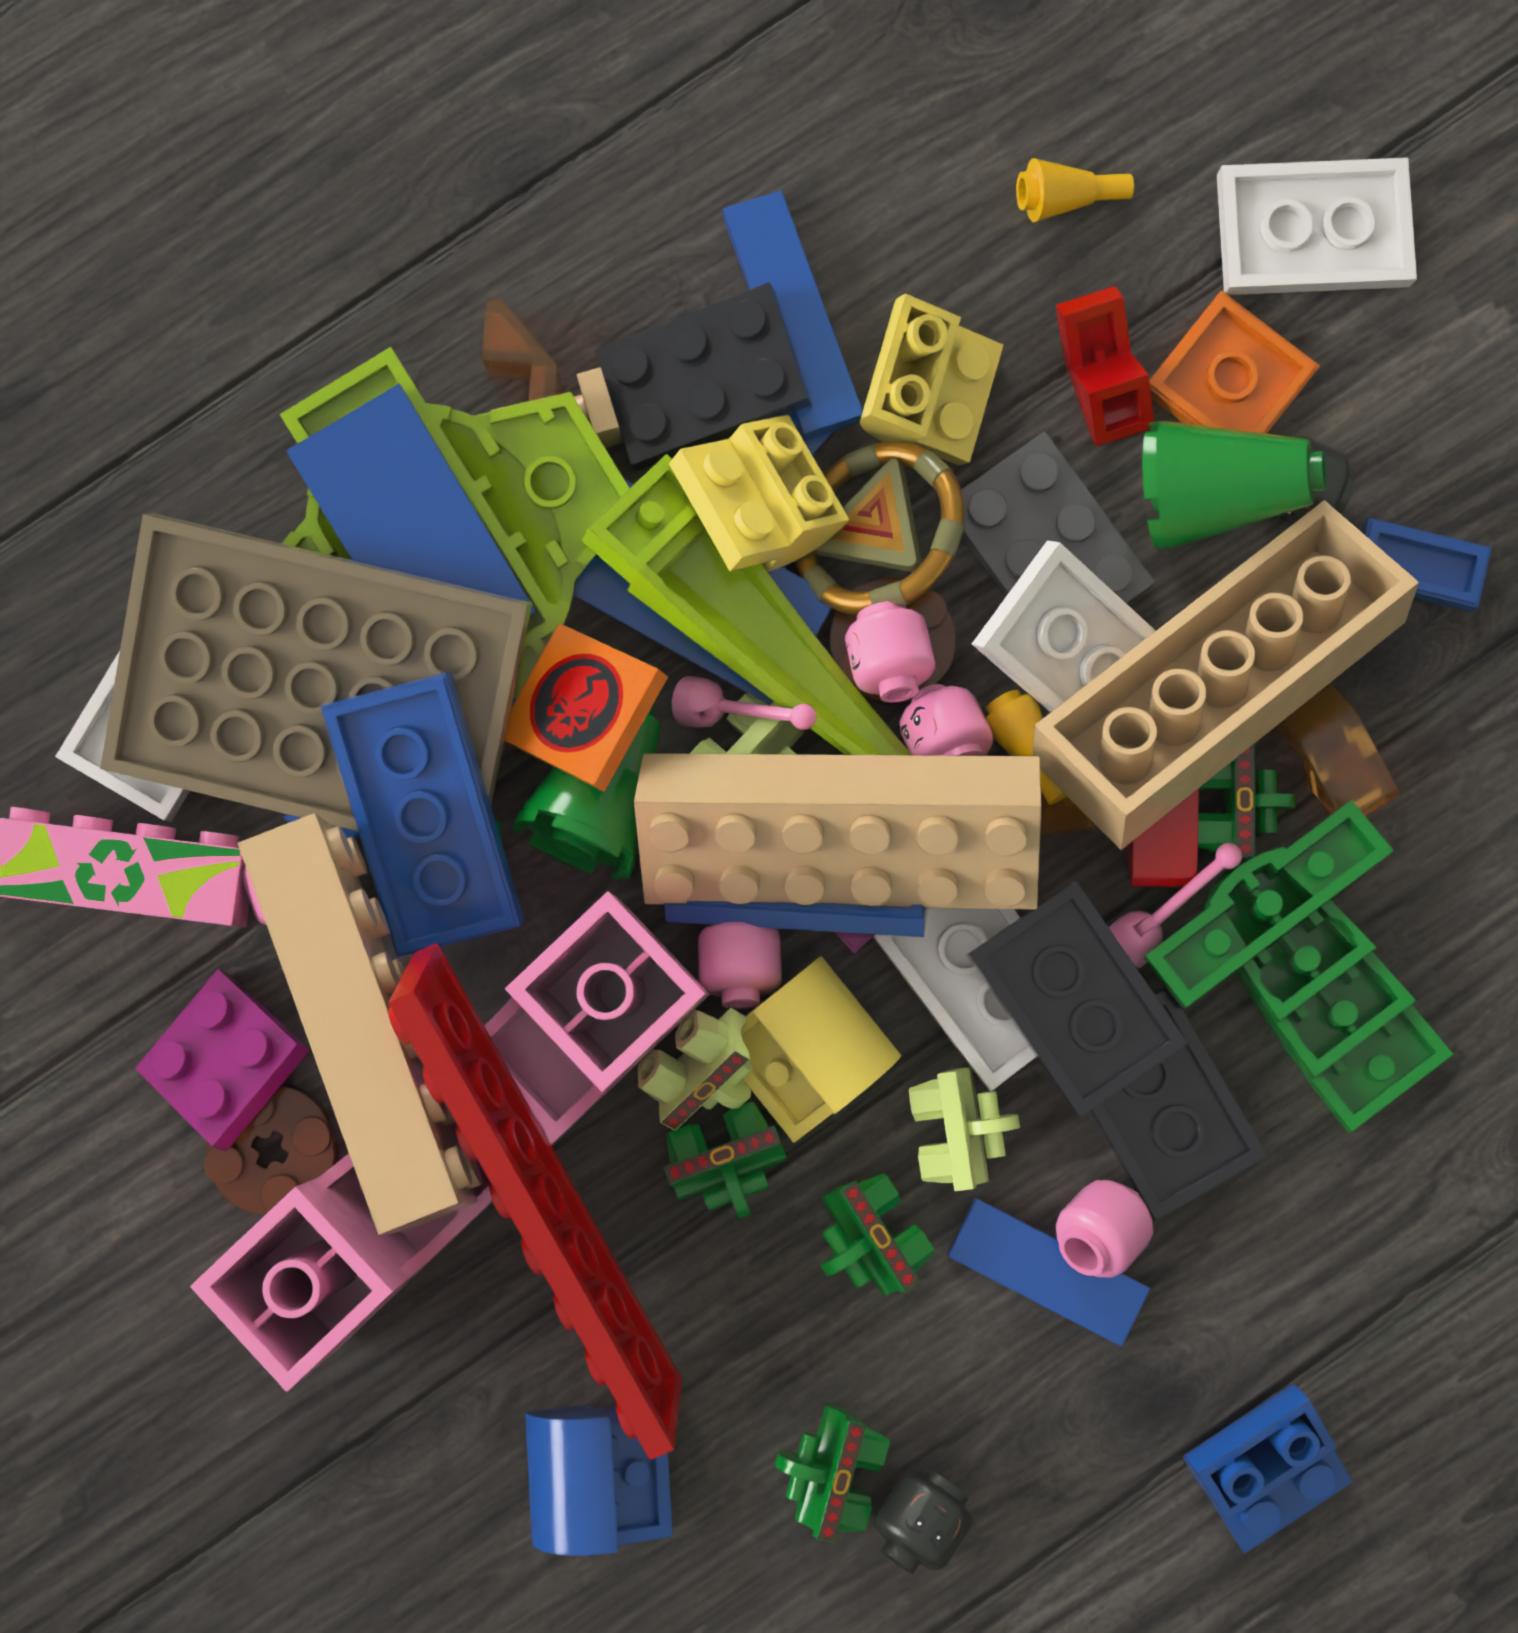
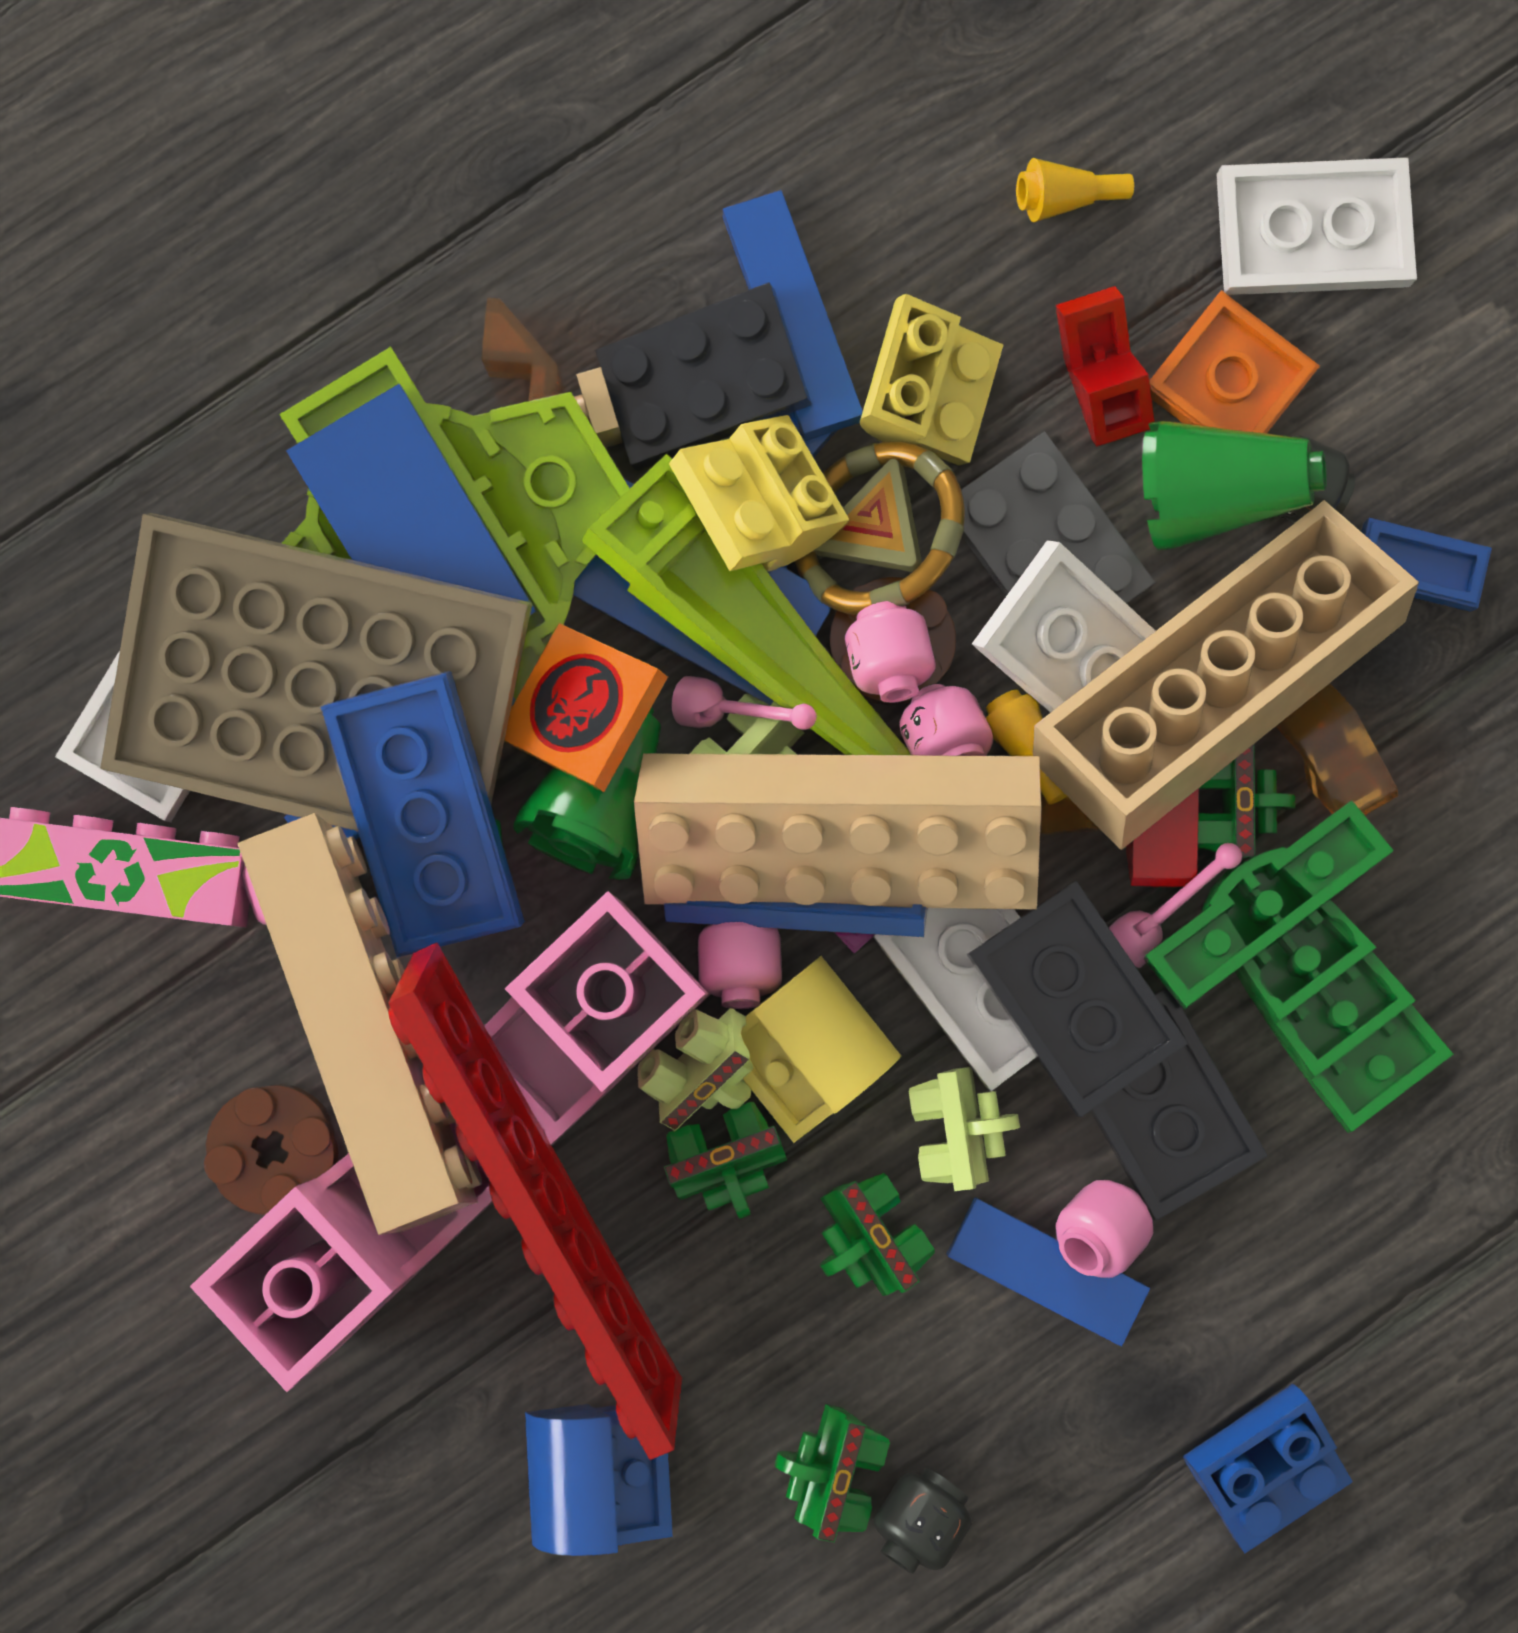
(222, 1060): magenta plate -> none

